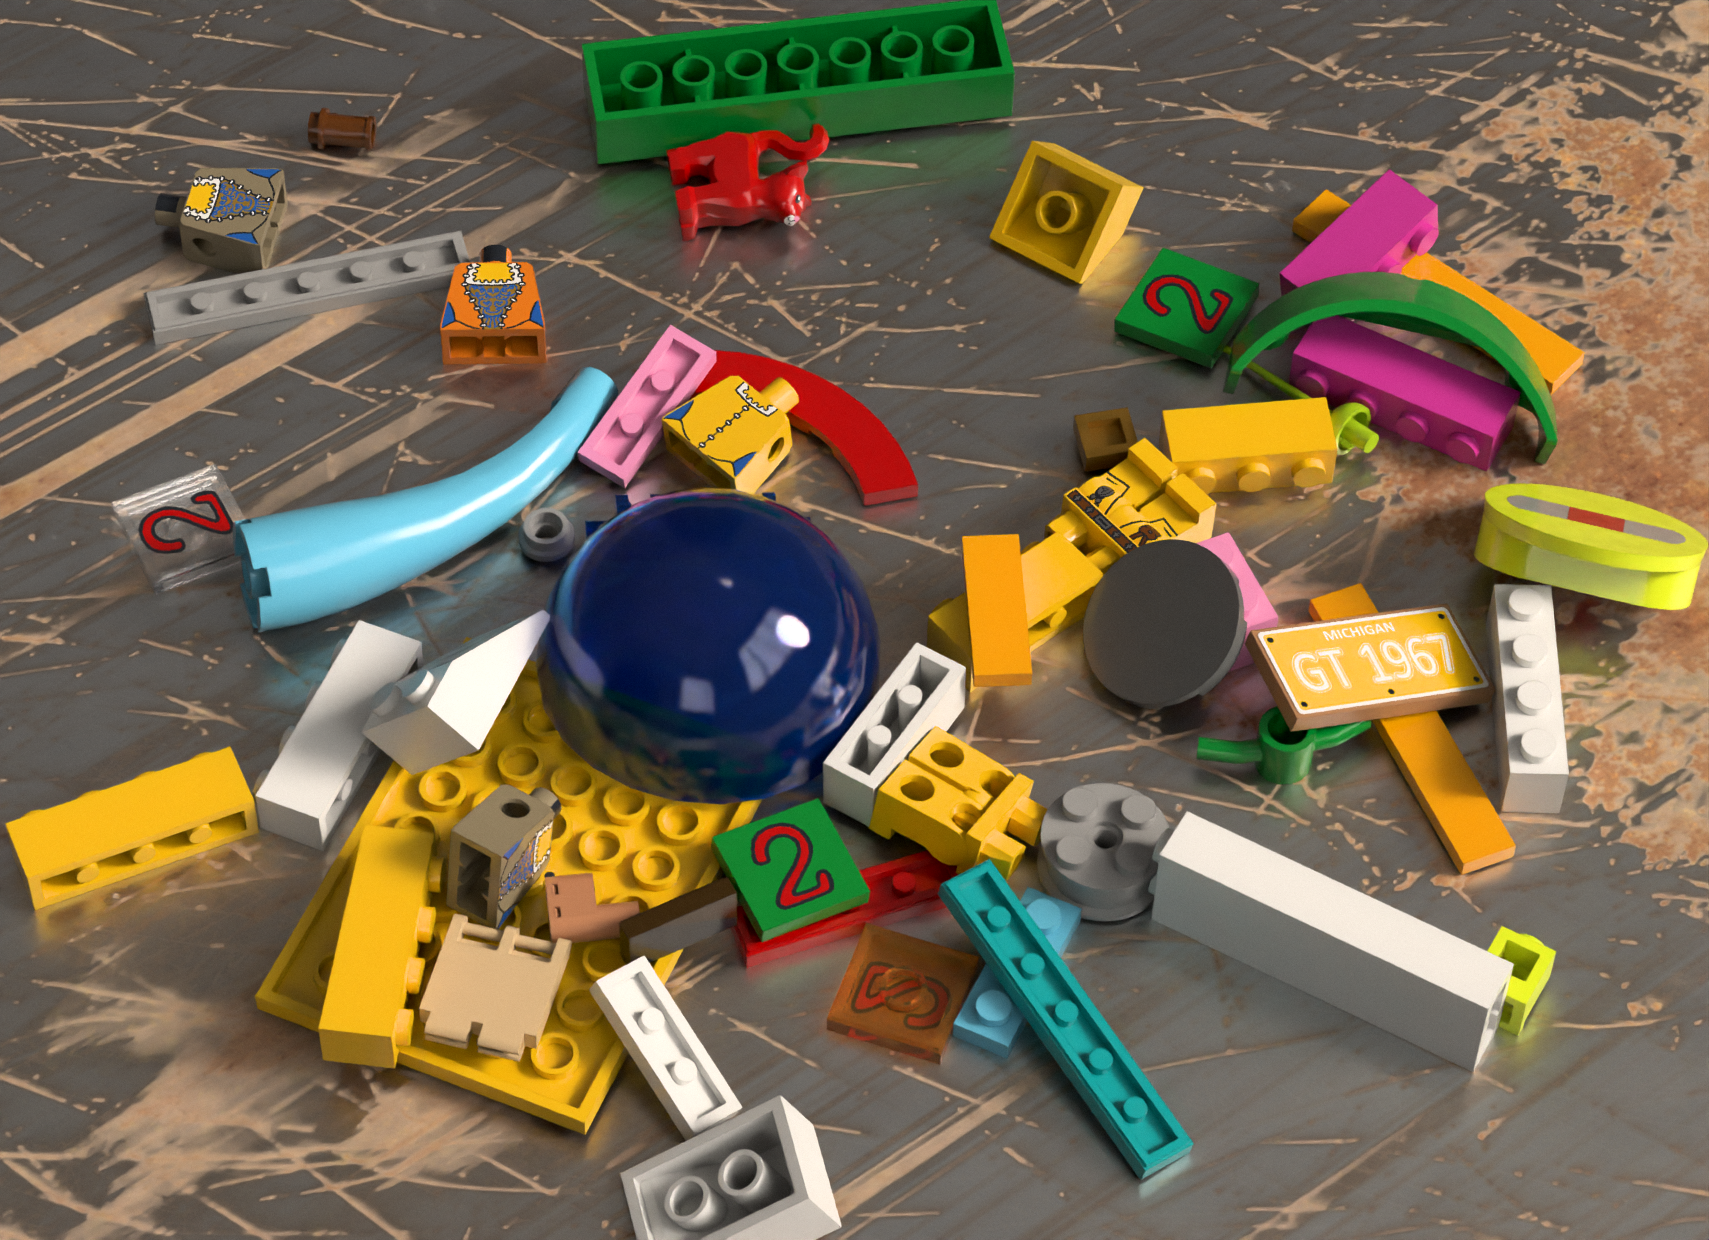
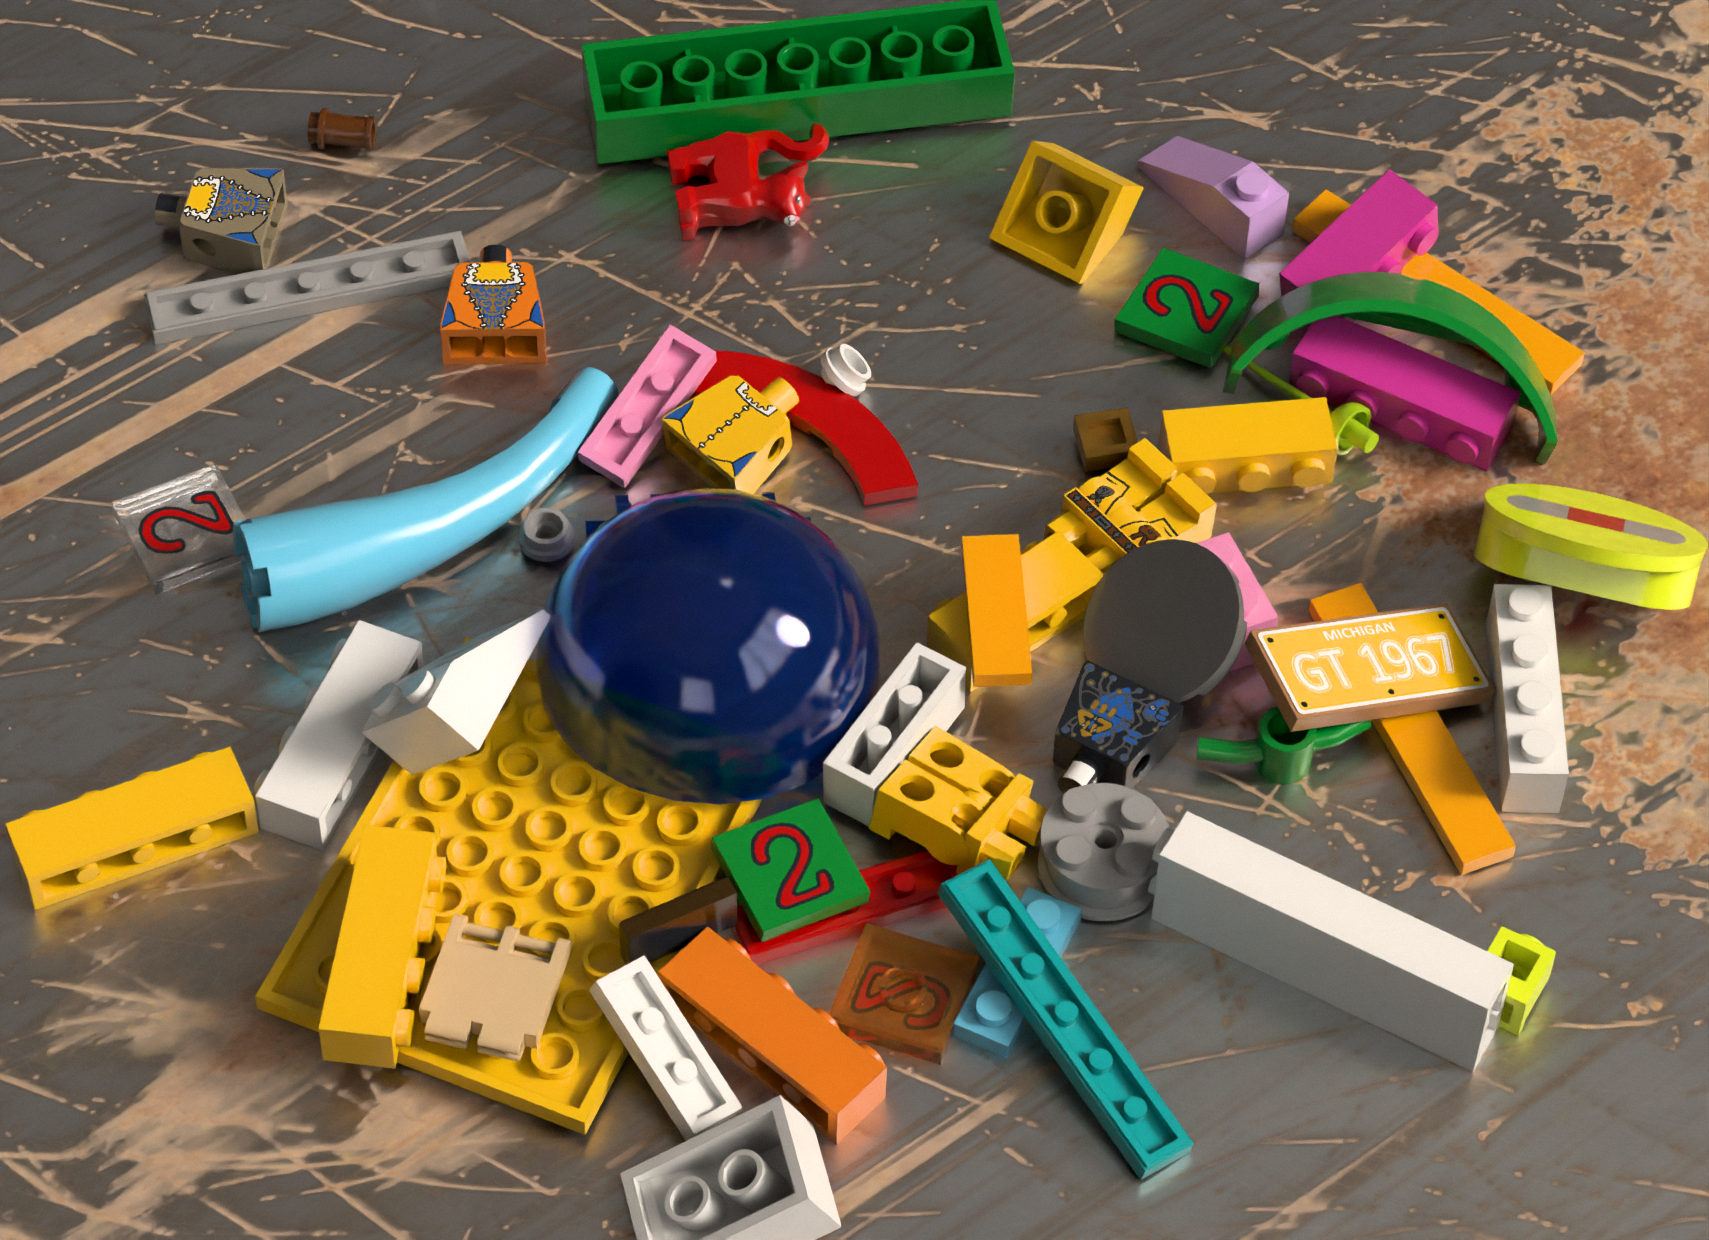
(500, 852): dark tan torso -> none
(575, 913): nougat piece -> none
(775, 1034): none -> orange brick
(845, 369): none -> white plate
(1113, 730): none -> black torso
(1221, 191): none -> lavender slope

